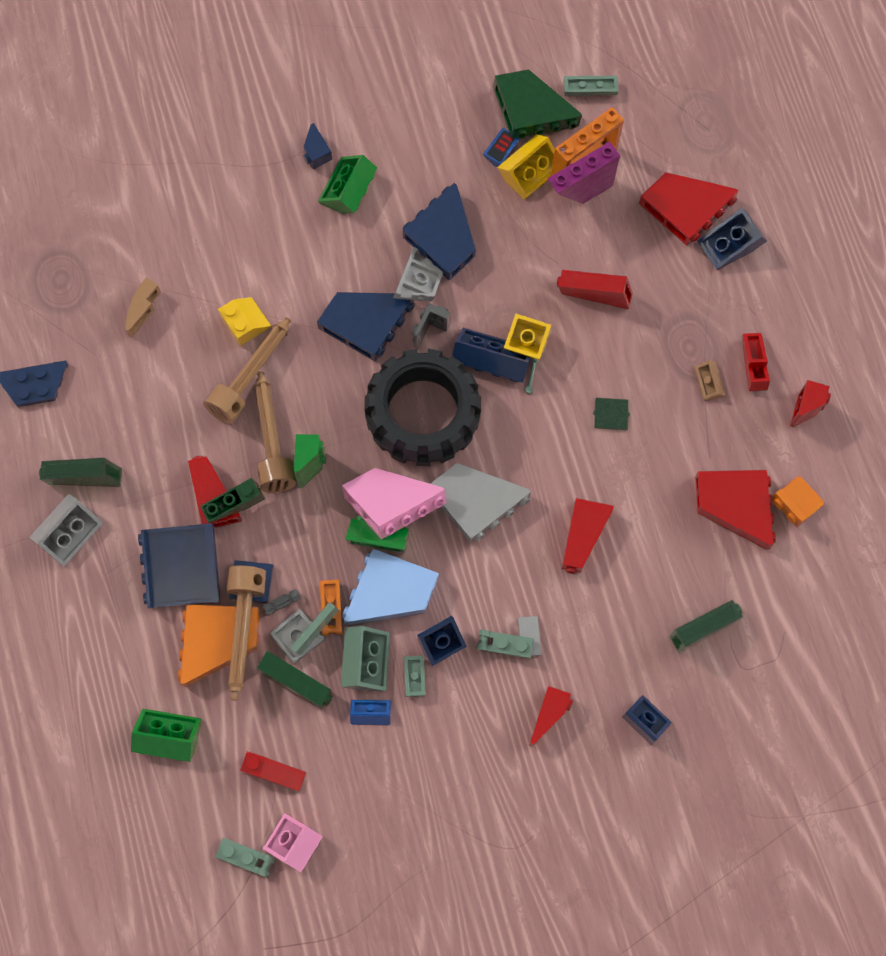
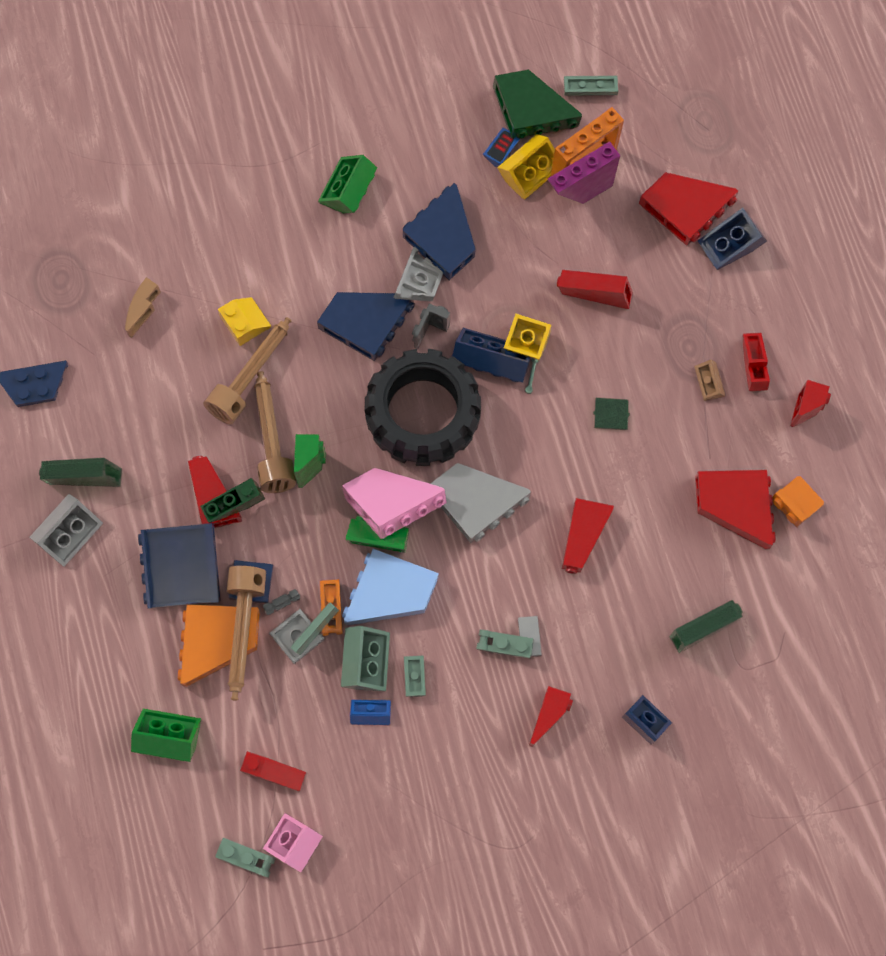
(294, 680): dark green slope -> none
(316, 148): dark blue slope -> none
(441, 641): dark blue slope -> none

